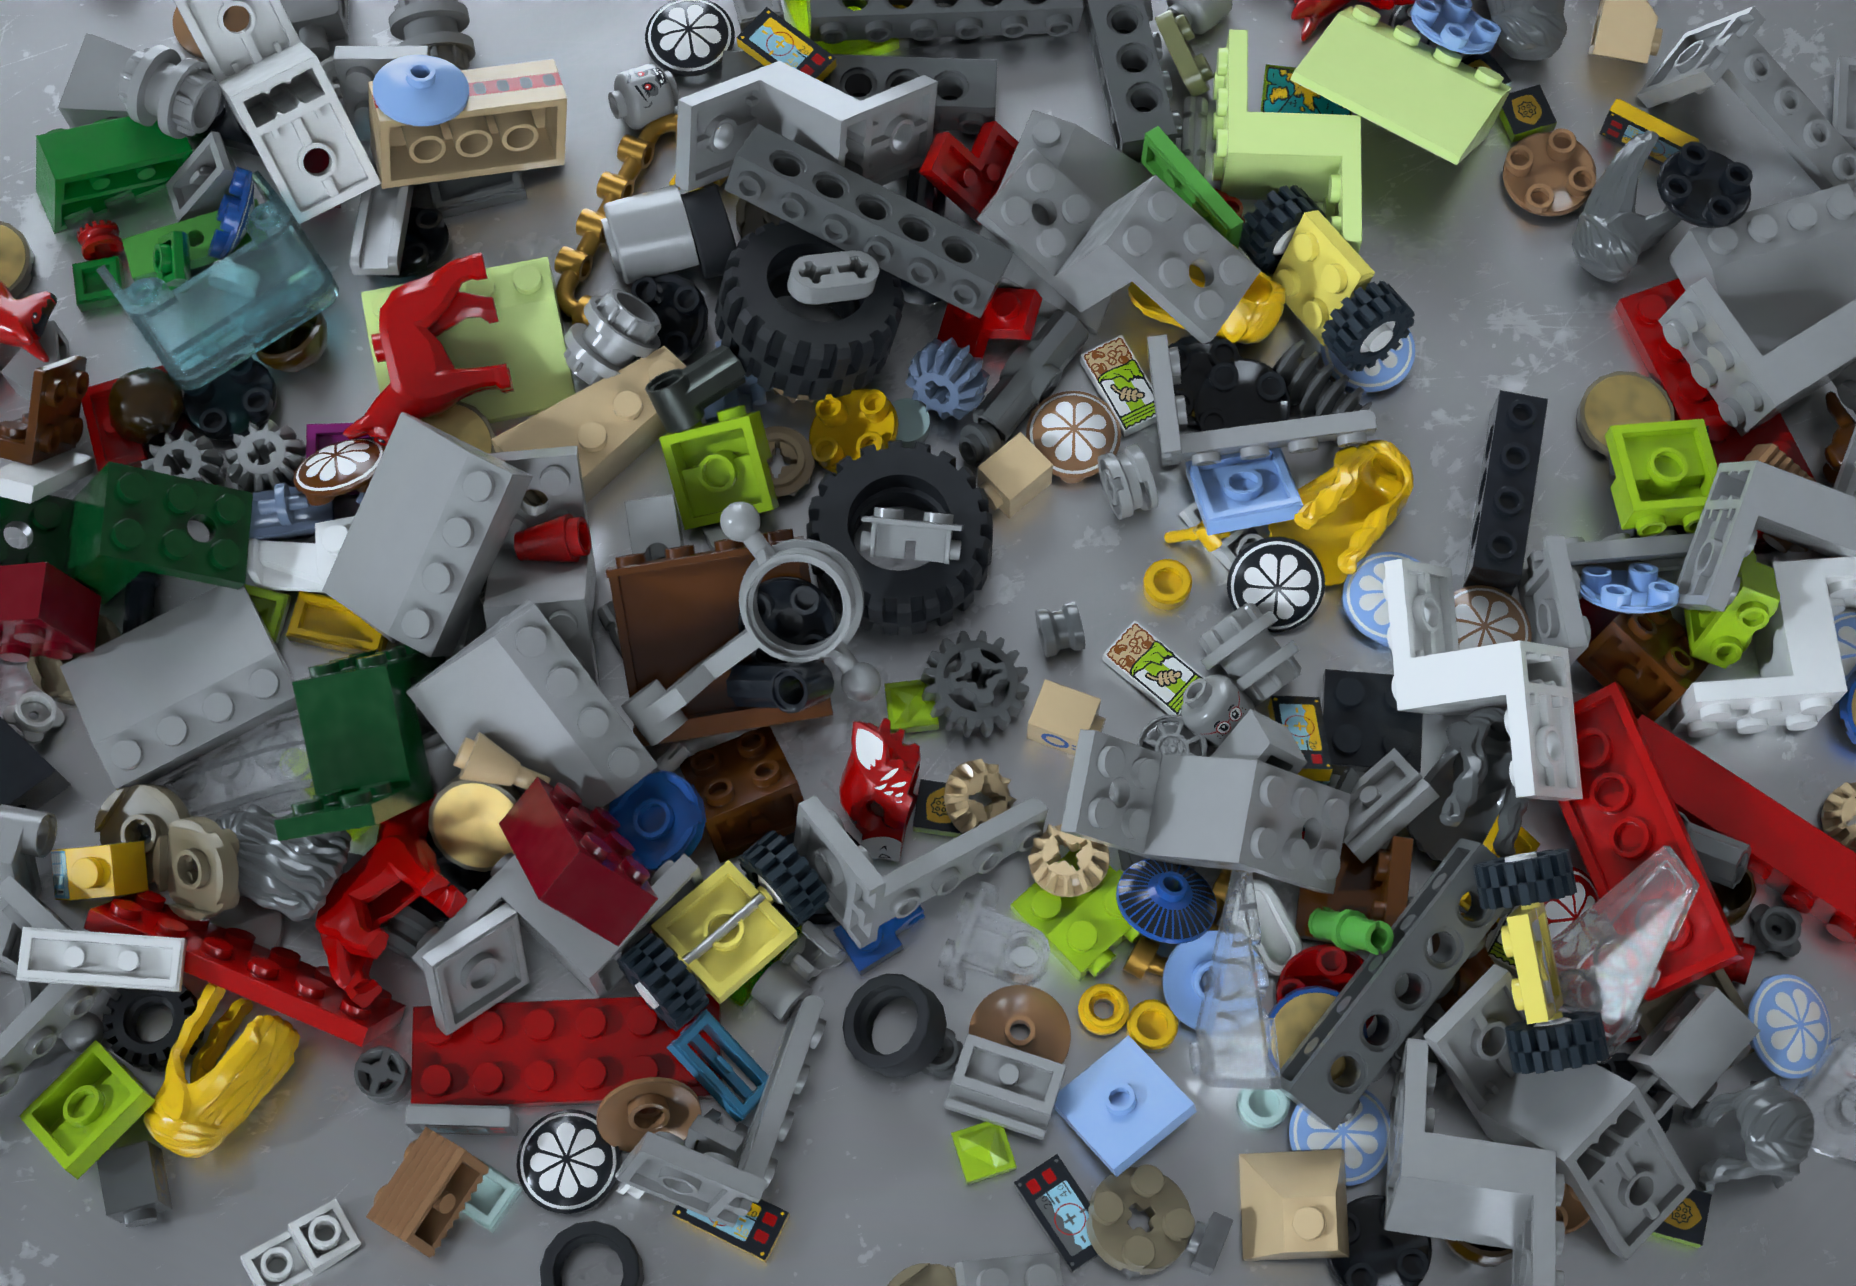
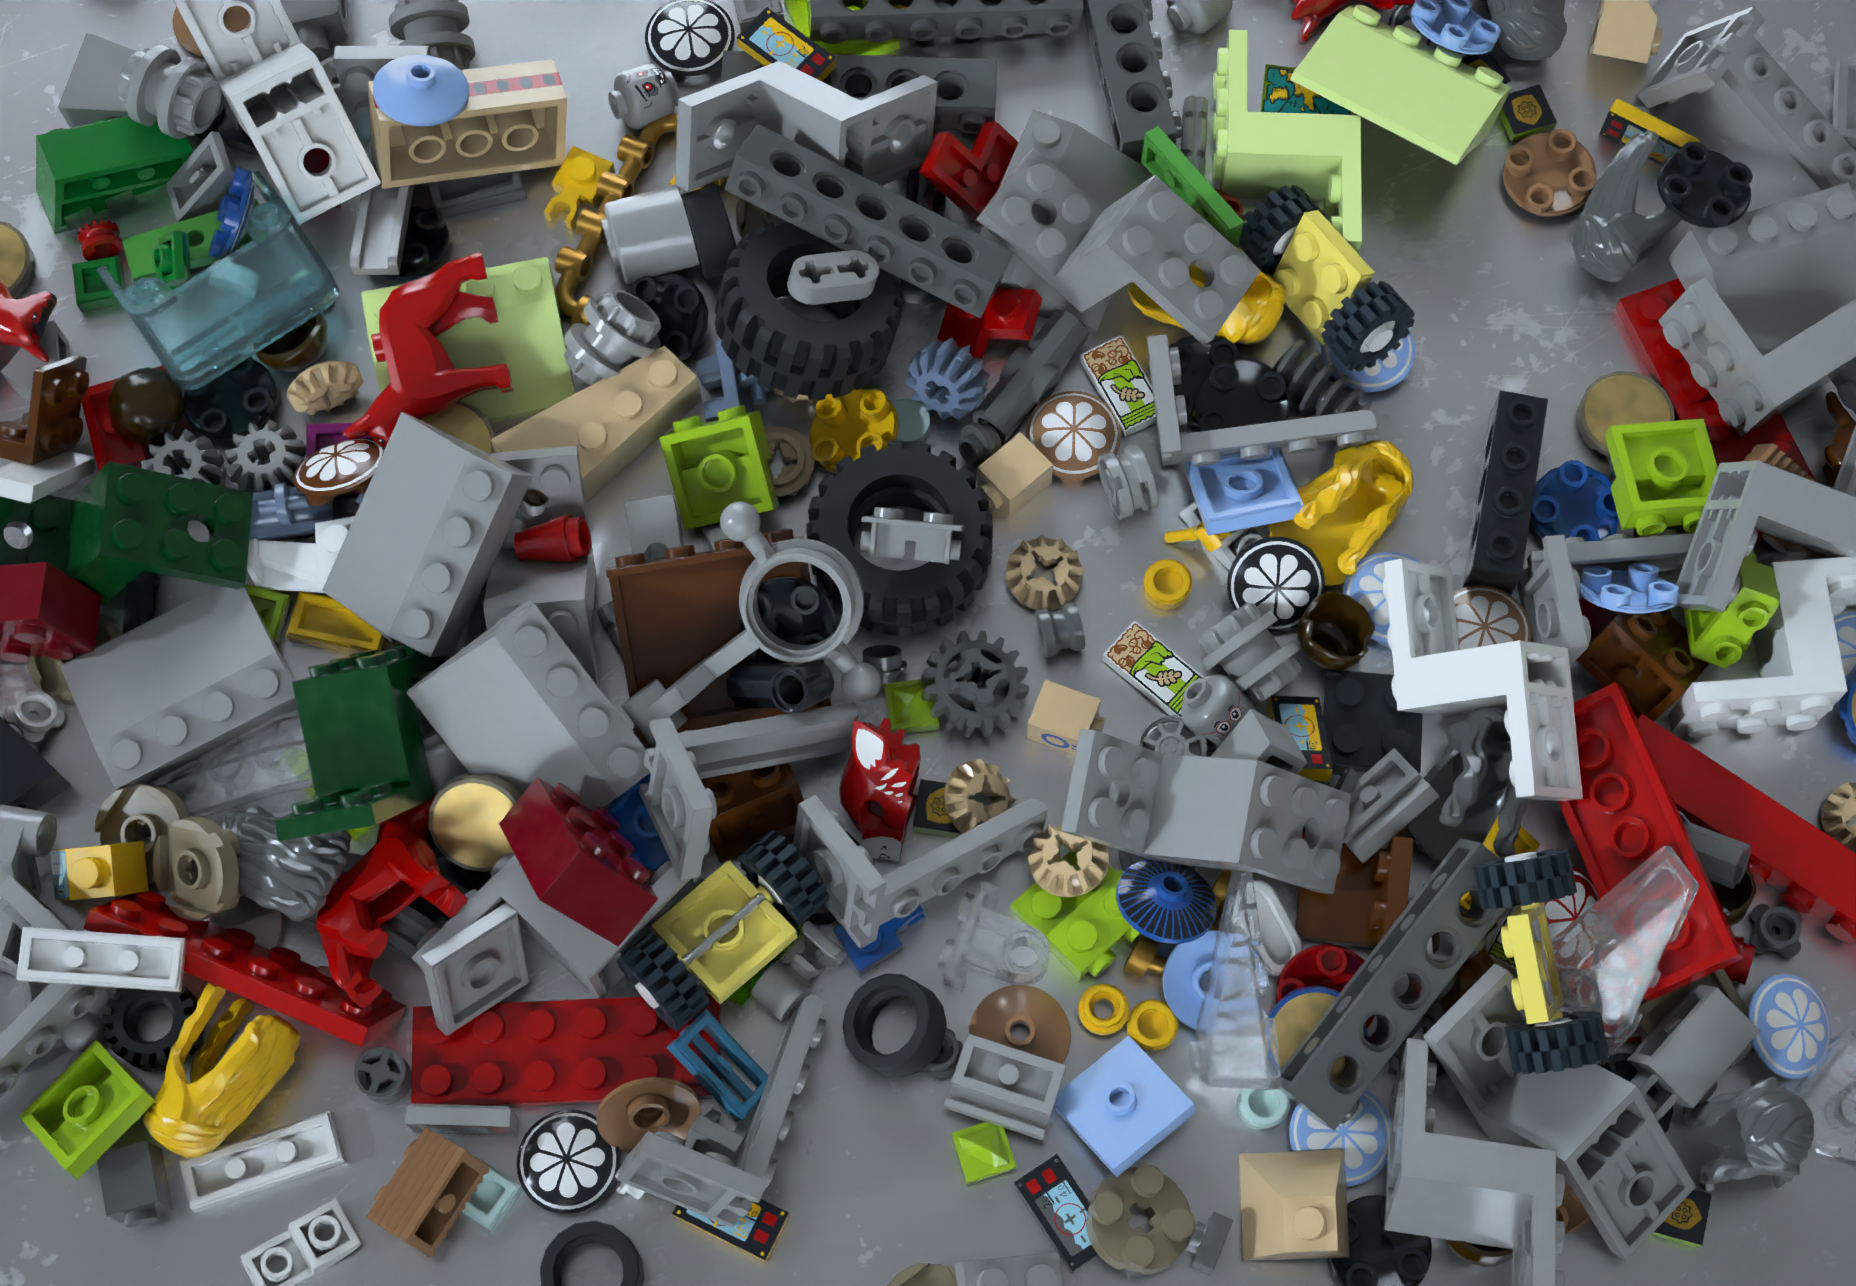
(262, 1161): none -> white tile
(324, 386): none -> tan gear
(488, 763): tan cone -> none
(576, 184): none -> yellow plate
(676, 795): none -> light grey bracket
(685, 393): pearl dark grey piece -> none
(886, 660): none -> dark grey plate
(1040, 592): none -> tan gear
(1193, 69): olive plate -> none
(1335, 631): none -> dark brown hair
(1351, 930): bright green pin -> none
(1574, 503): none -> blue dish

